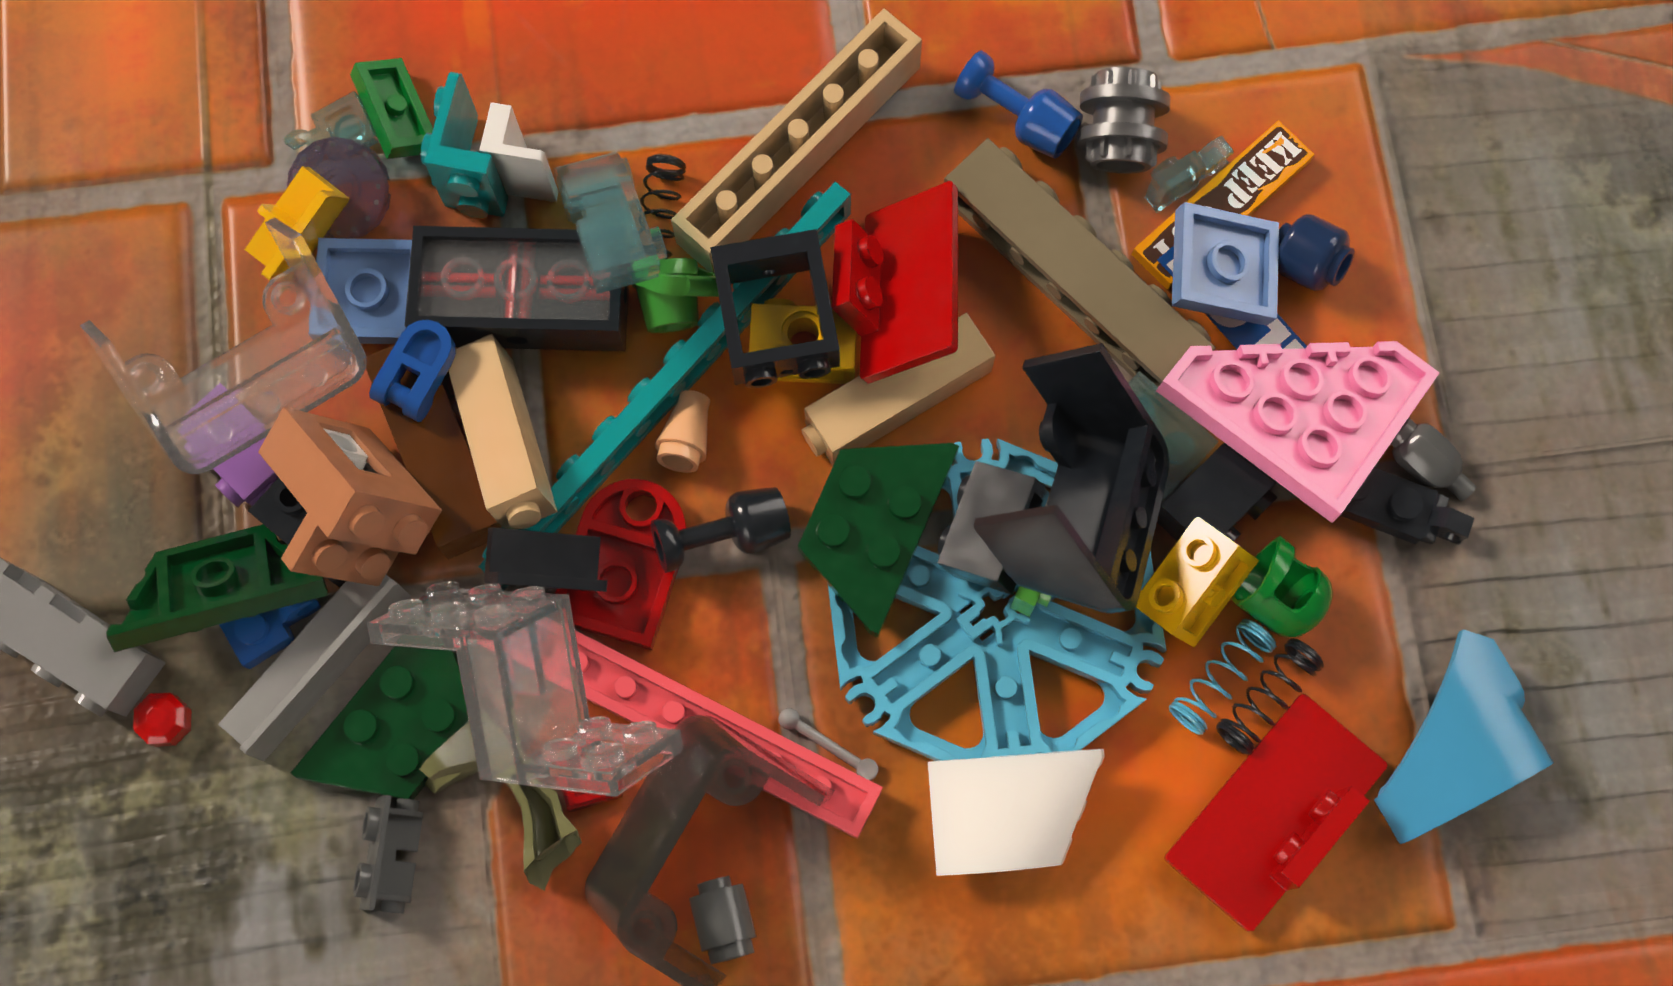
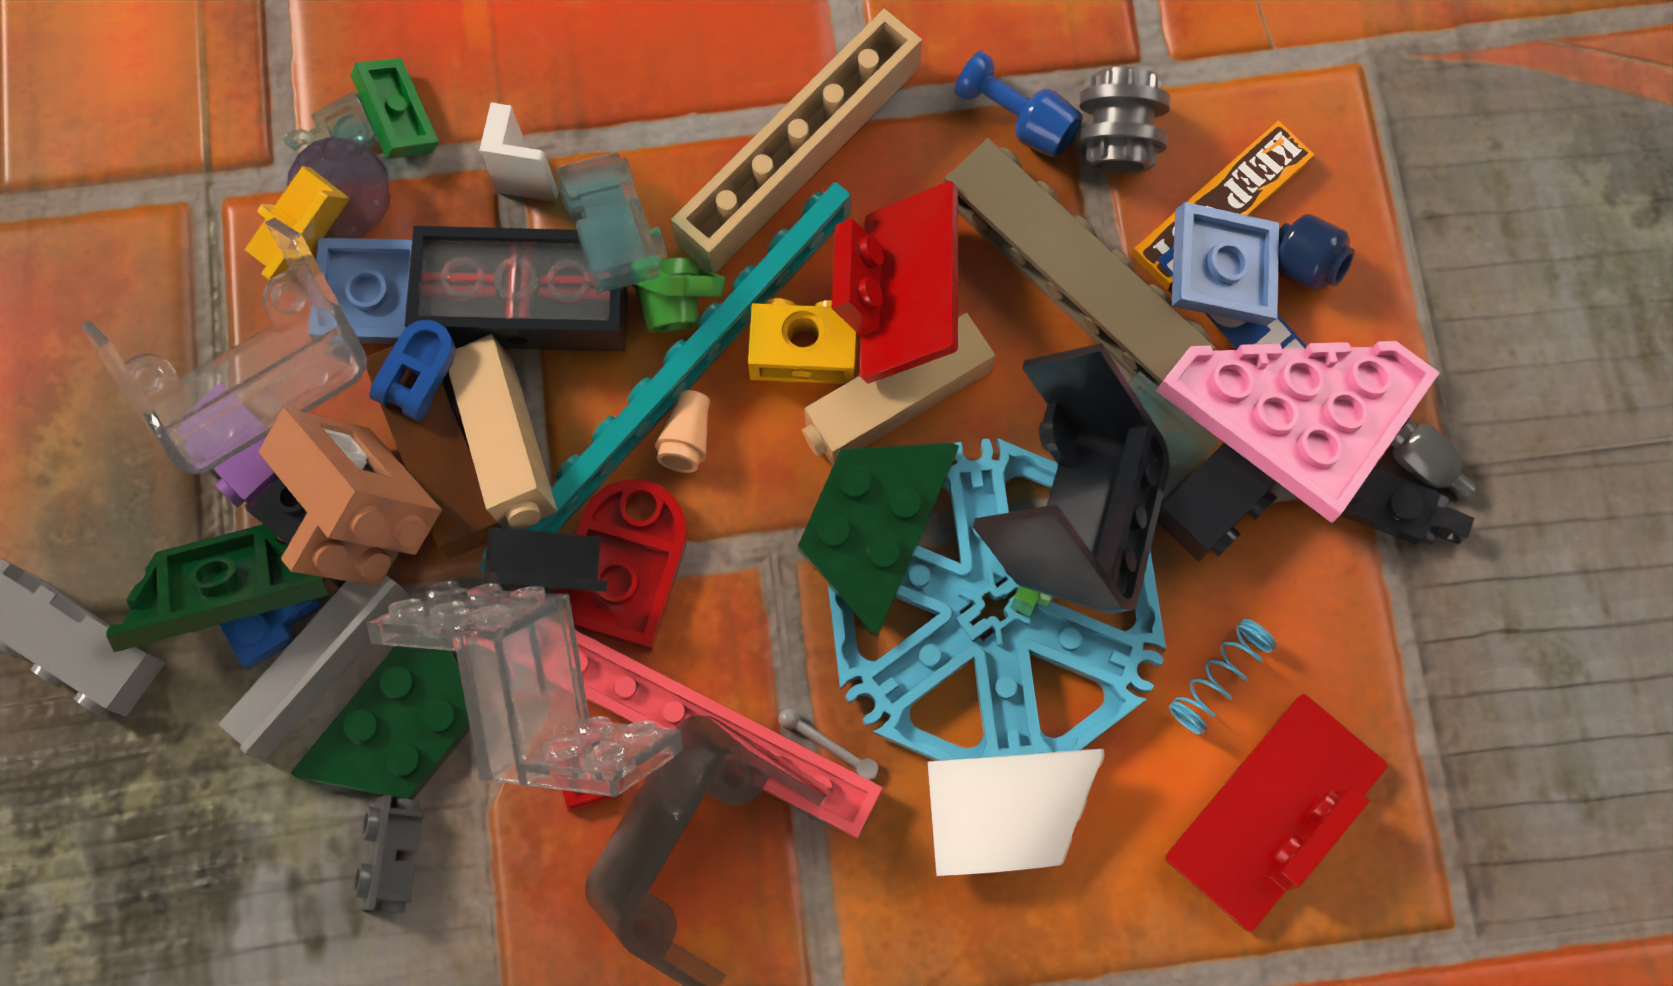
(162, 719): red tile -> none
(461, 176): teal bracket -> none
(547, 832): olive animal -> none
(666, 175): black piece -> none
(723, 920): dark grey brick -> none
(753, 521): black piece -> none
(768, 259): black window -> none
(981, 494): black brick -> none
(1178, 177): clear light blue plate -> none
(1195, 582): yellow bracket -> none
(1235, 736): black piece -> none
(1284, 591): green helmet -> none
(1467, 746): dark azure panel -> none

